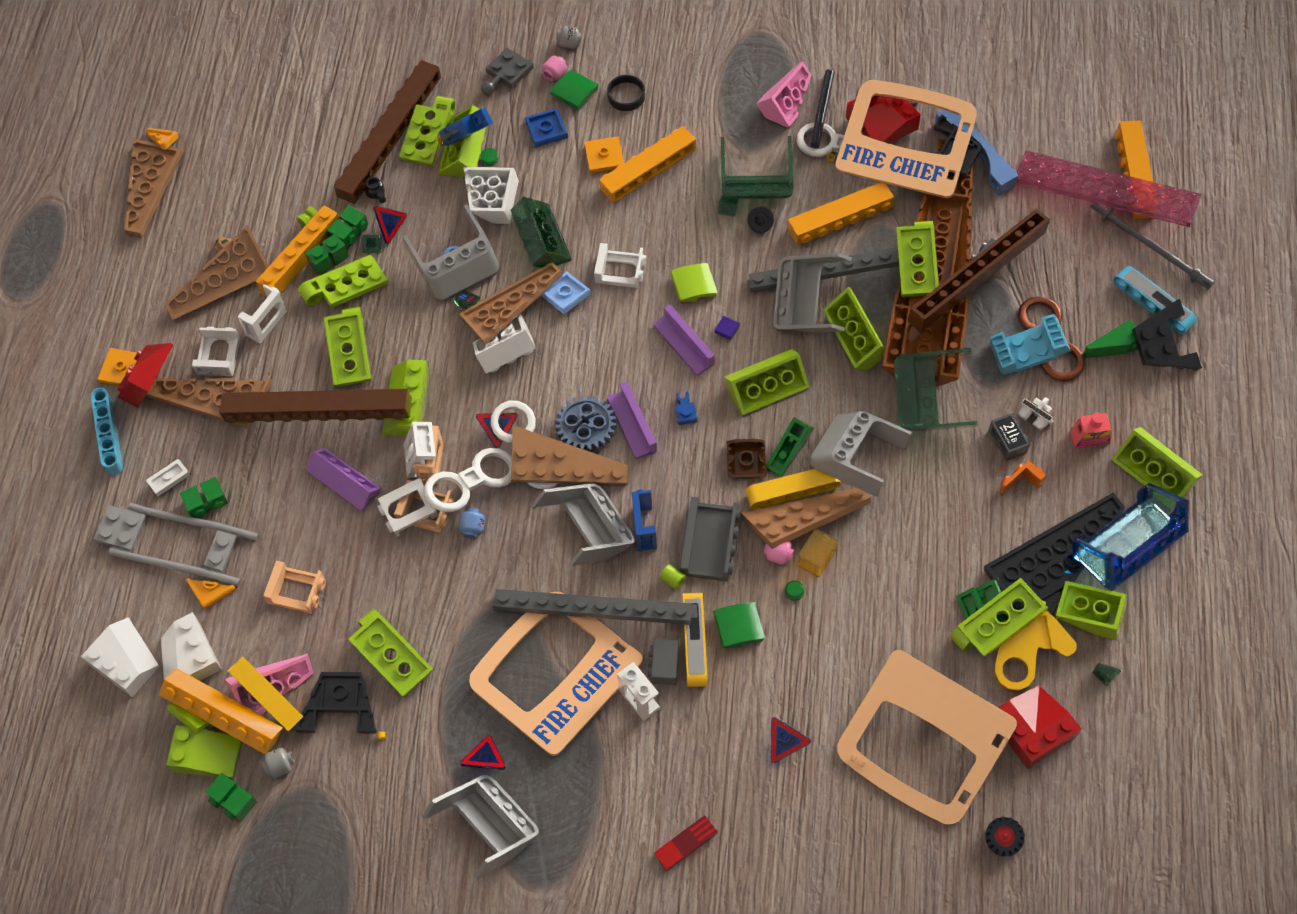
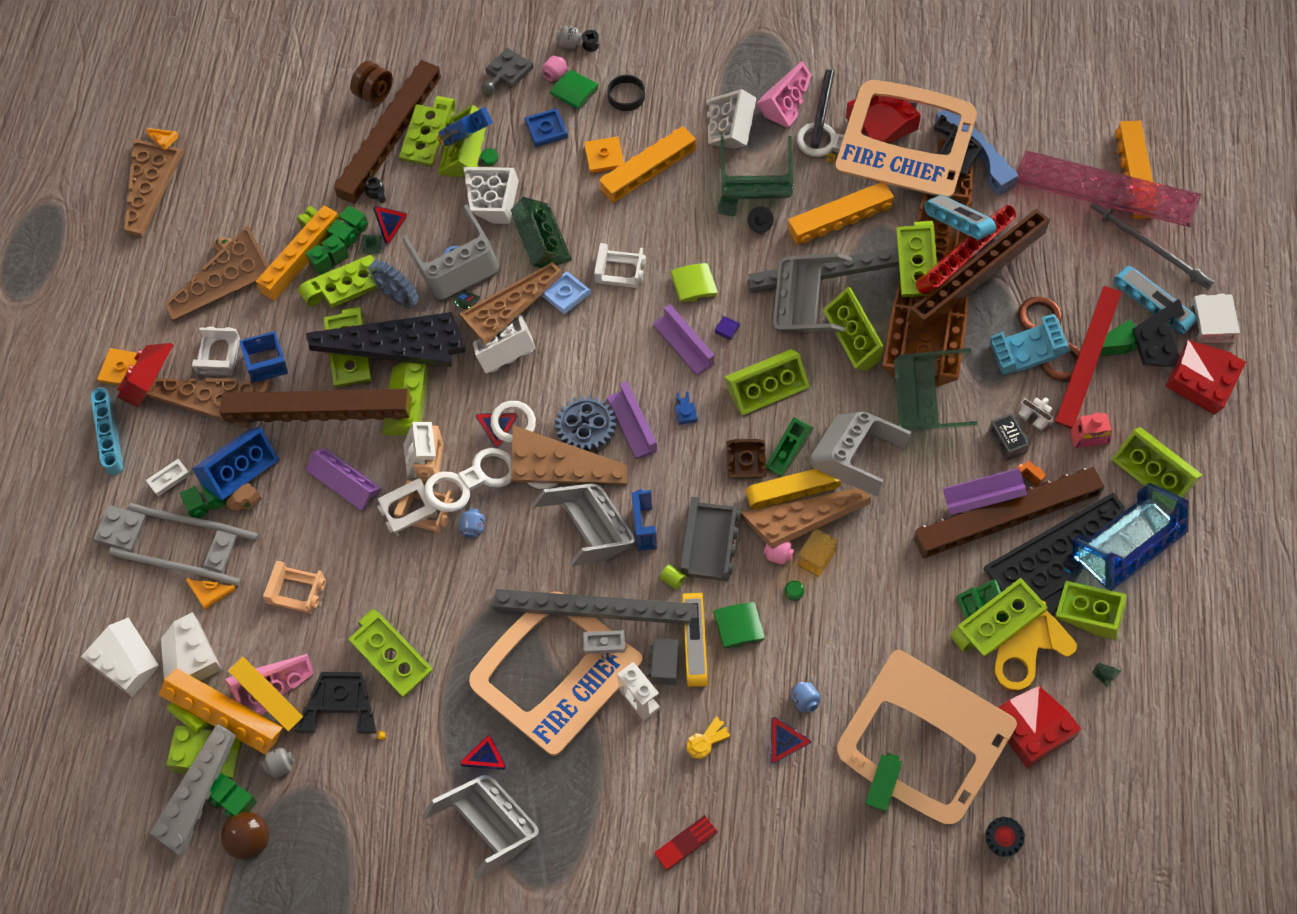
(180, 815): none -> light grey wing
(236, 463): none -> blue slope
(243, 498): none -> medium nougat rock
(245, 835): none -> reddish brown piece
(251, 323): white panel -> none
(265, 369): none -> blue window
(371, 83): none -> reddish brown wheel
(393, 283): none -> sand blue gear
(413, 340): none -> black wing
(590, 40): none -> black wheel
(604, 642): none -> light grey panel
(699, 745): none -> yellow piece
(730, 118): none -> white wedge
(805, 697): none -> medium blue head
(884, 782): none -> green window
(960, 217): none -> medium azure beam
(962, 253): none -> red beam
(984, 491): none -> medium lavender panel
(999, 516): none -> reddish brown brick
(1088, 357): none -> red tile
(1205, 375): none -> red slope
(1216, 318): none -> white panel

